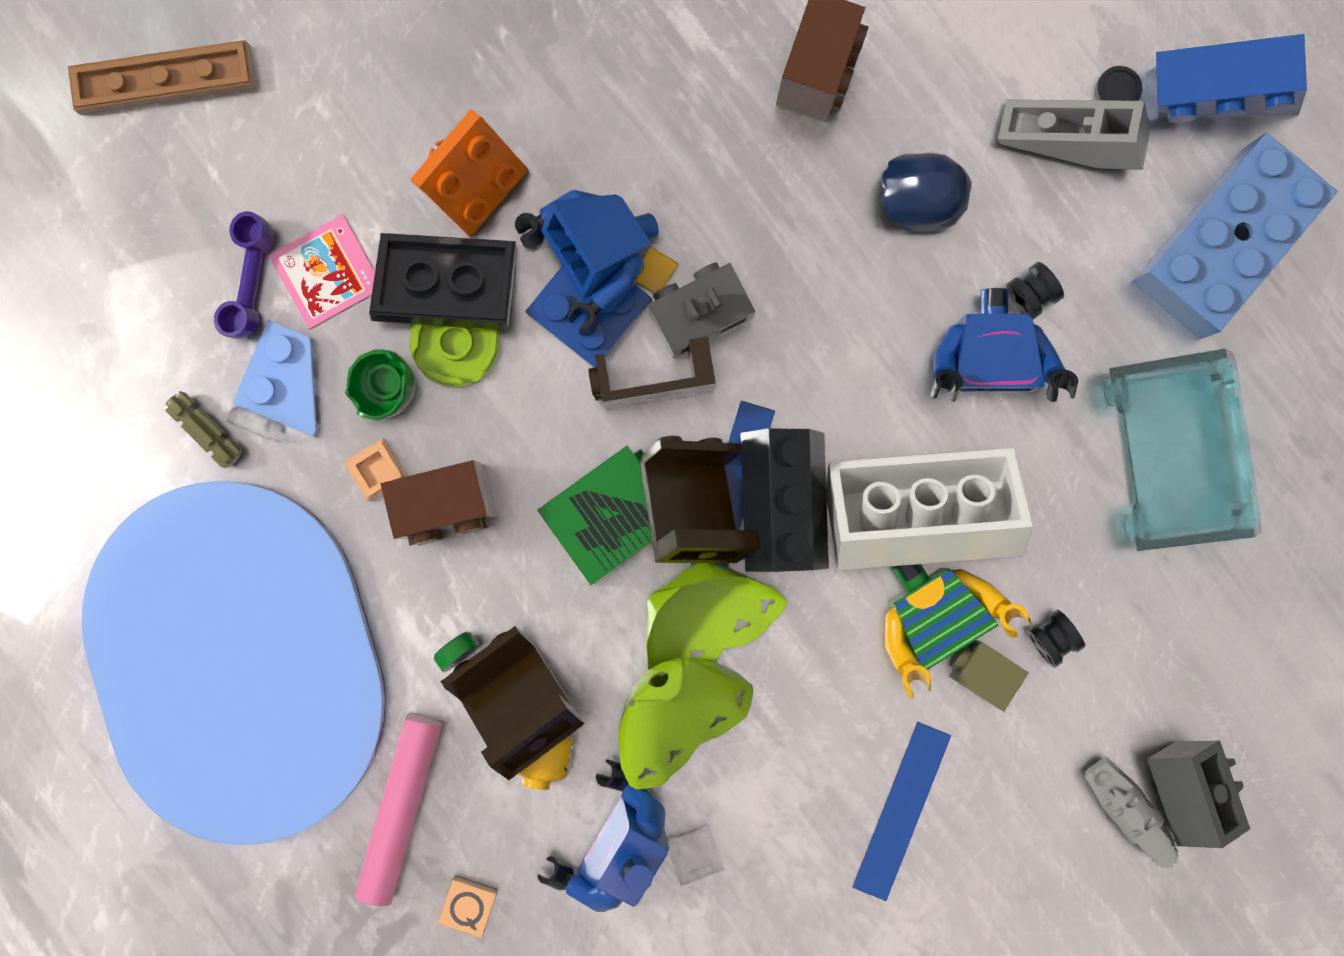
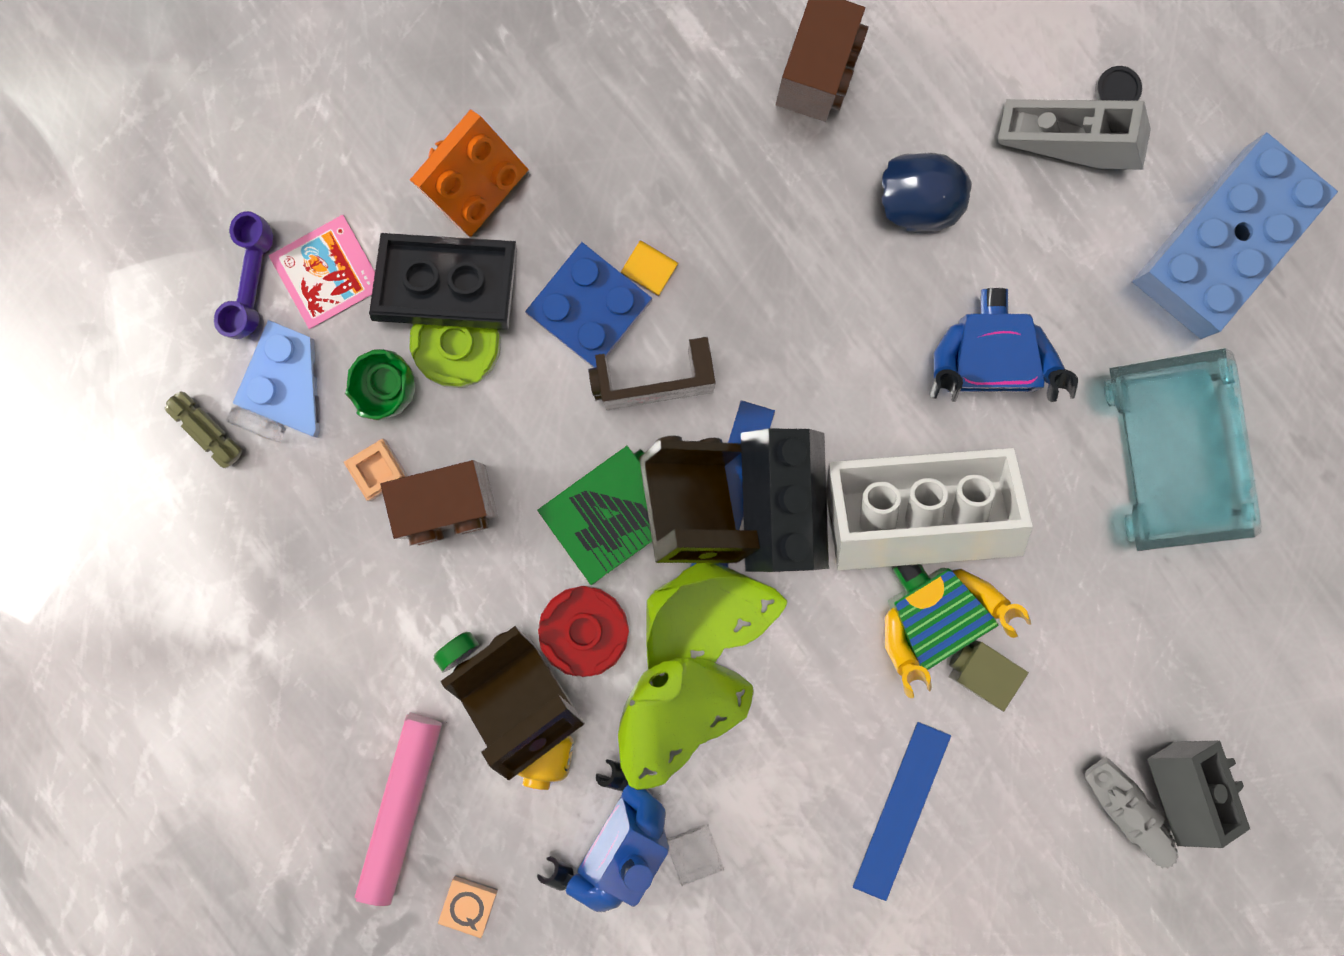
(161, 77): medium nougat tile -> none
(232, 662): light blue tile -> none
(583, 631): none -> red tile
(595, 243): blue torso -> none
(701, 308): dark grey brick -> none
(1035, 290): black wheel -> none
(1056, 638): black wheel -> none
(1232, 79): blue wedge -> none

